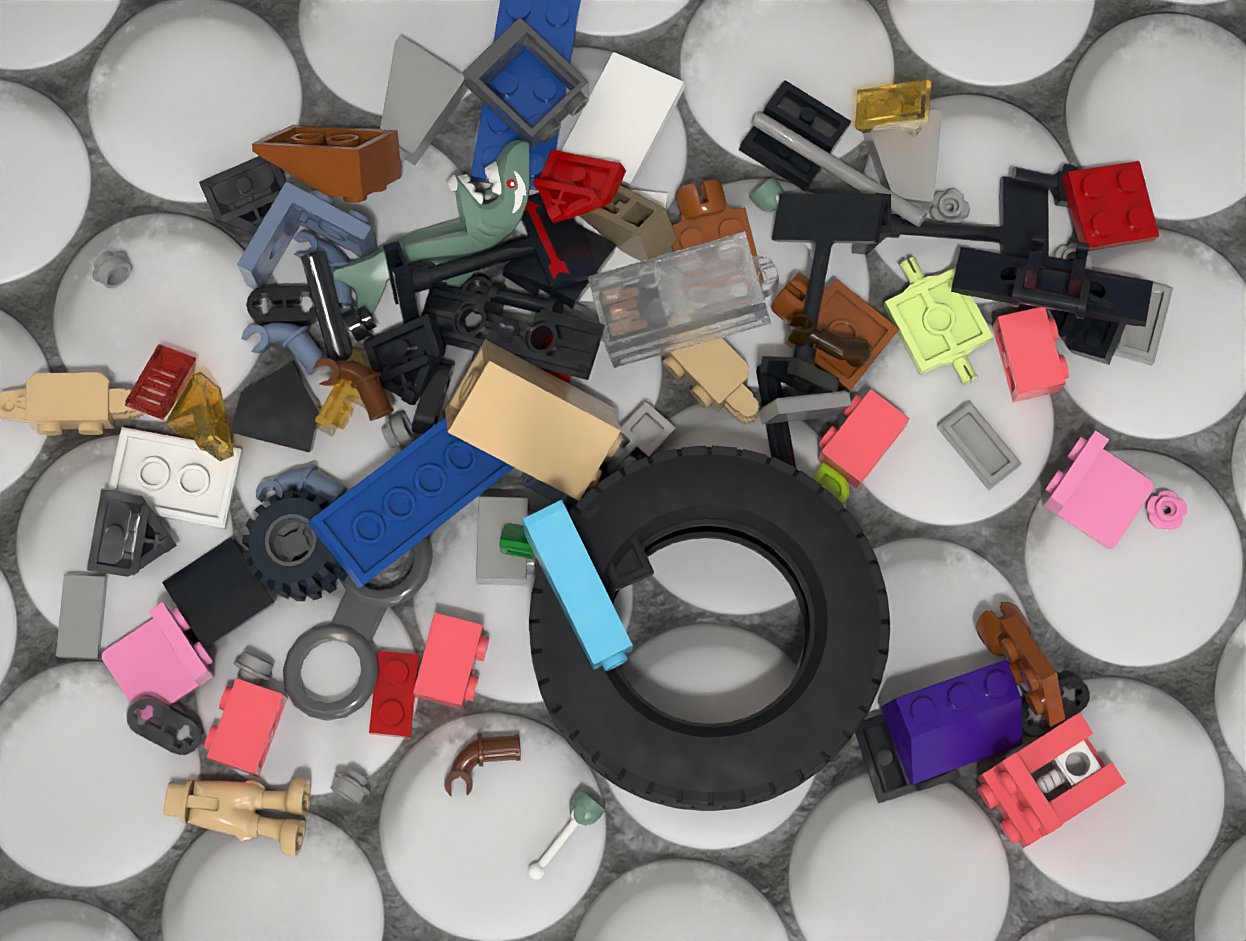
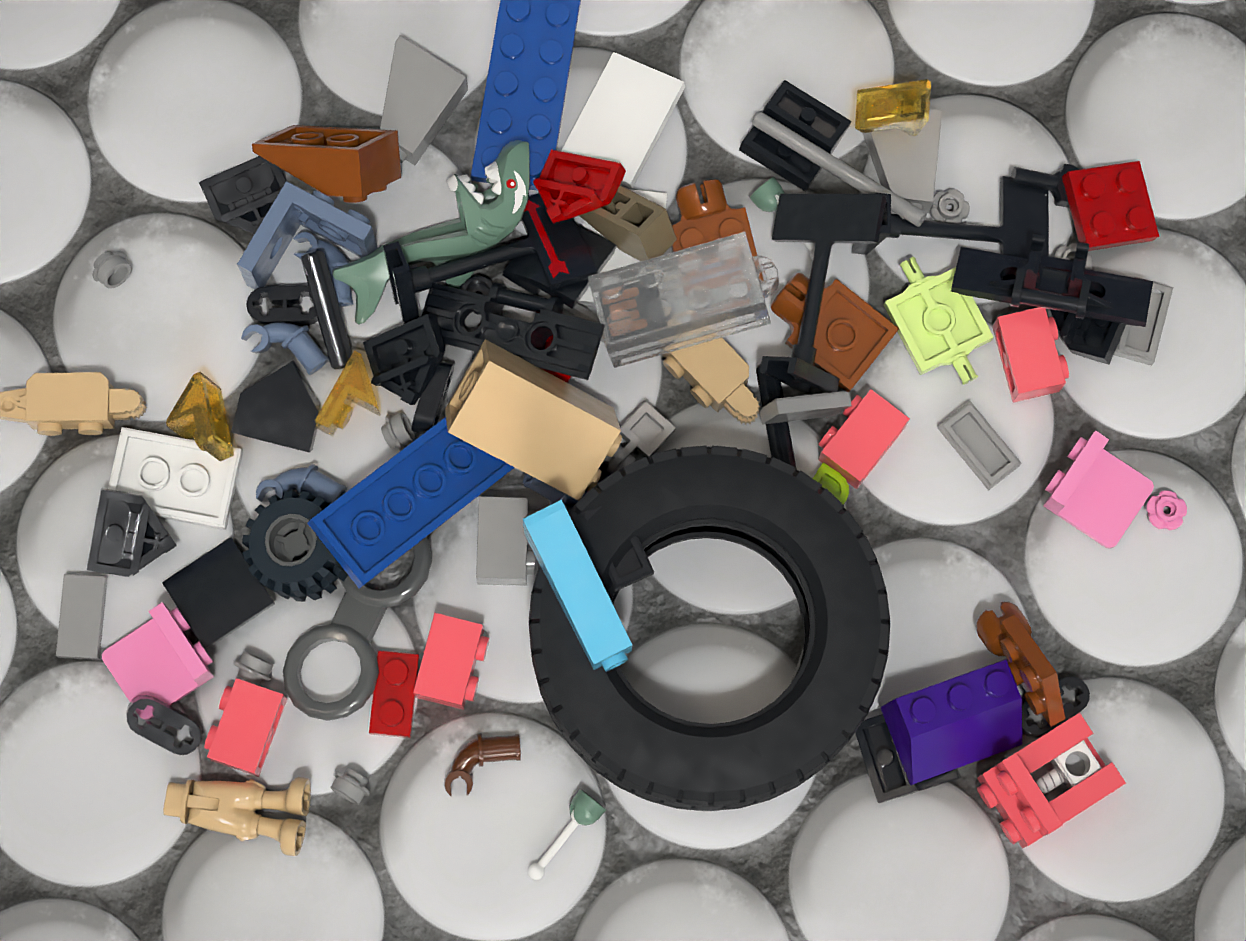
(167, 361): clear red slope -> none
(359, 322): black plate -> none
(363, 379): reddish brown piece -> none
(501, 54): dark grey window -> none
(515, 543): green slope -> none
(853, 350): dark brown arm -> none

